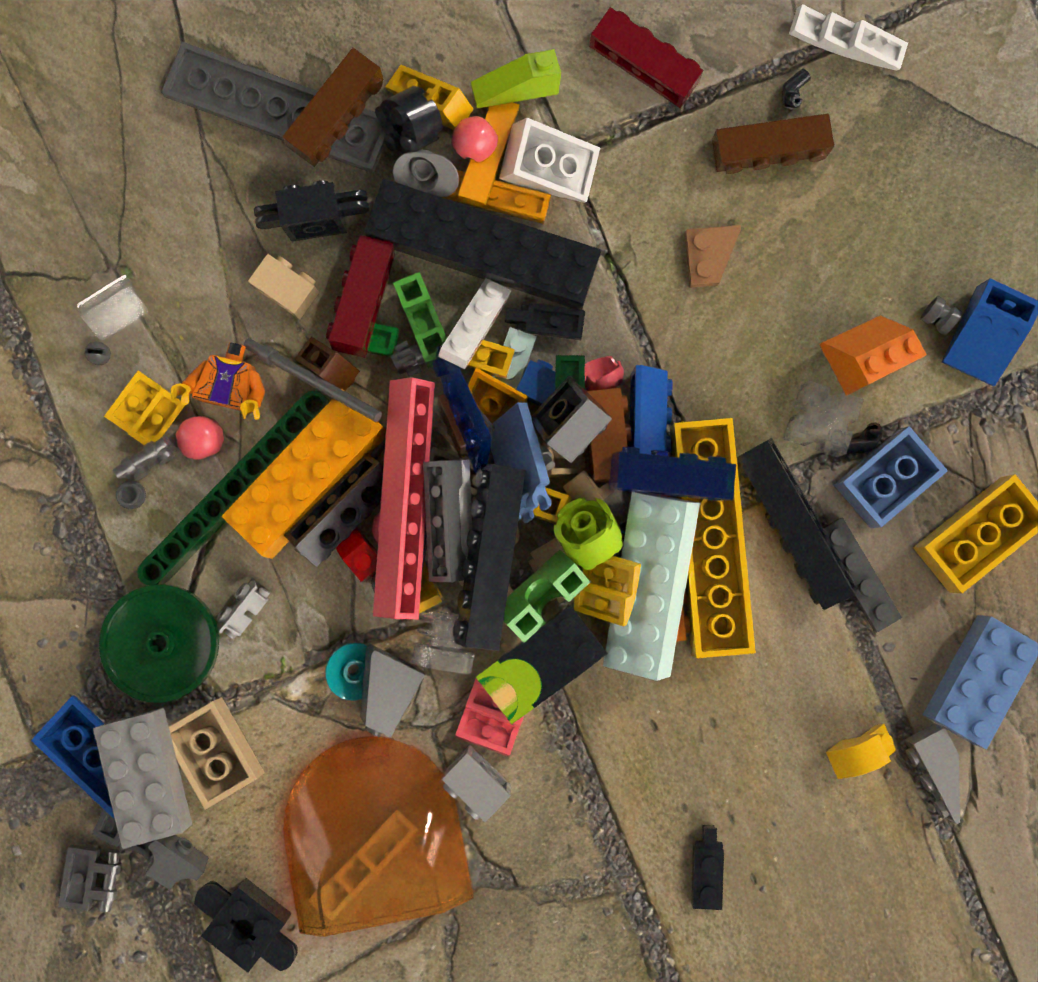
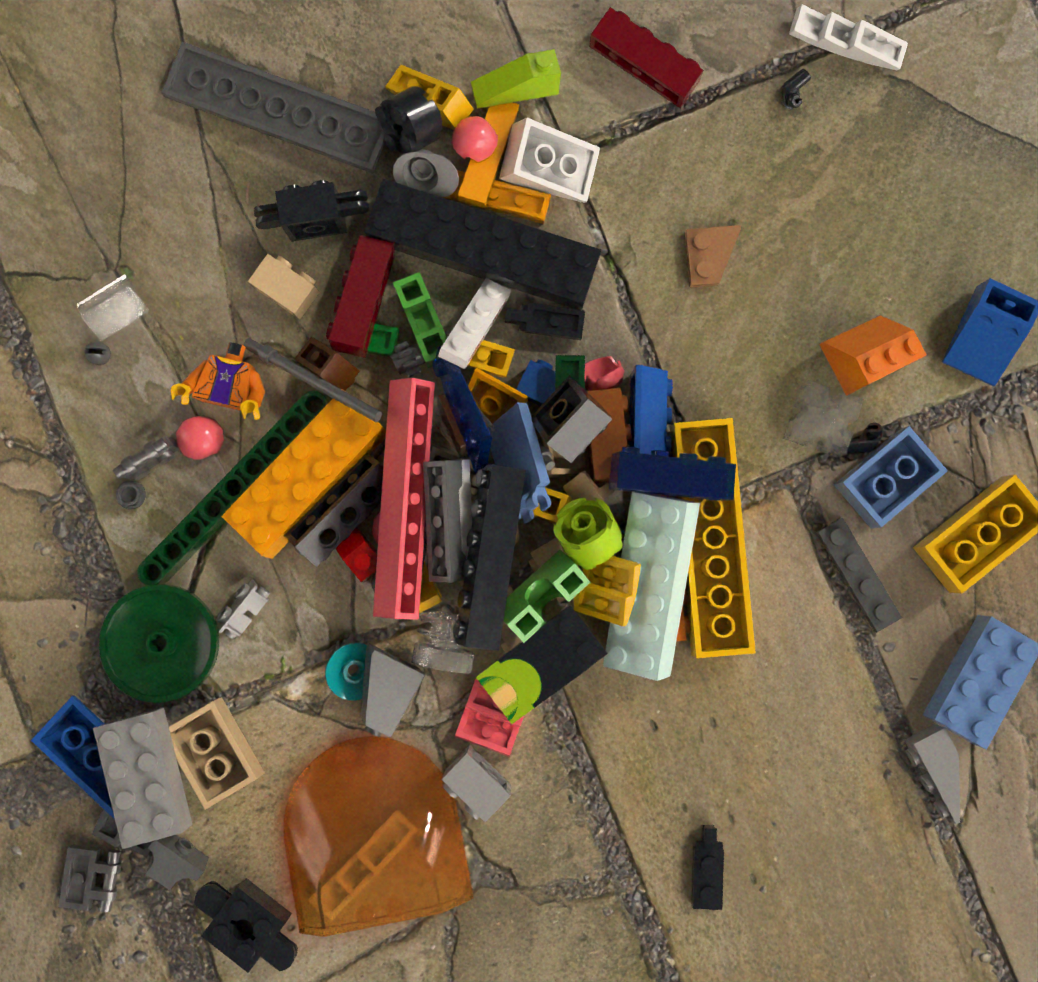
(144, 409): yellow slope -> none
(334, 107): reddish brown brick -> none
(523, 345): light aqua plate -> none
(773, 143): reddish brown brick -> none
(797, 524): black brick -> none
(862, 754): yellow brick -> none
(941, 315): dark grey wheel -> none

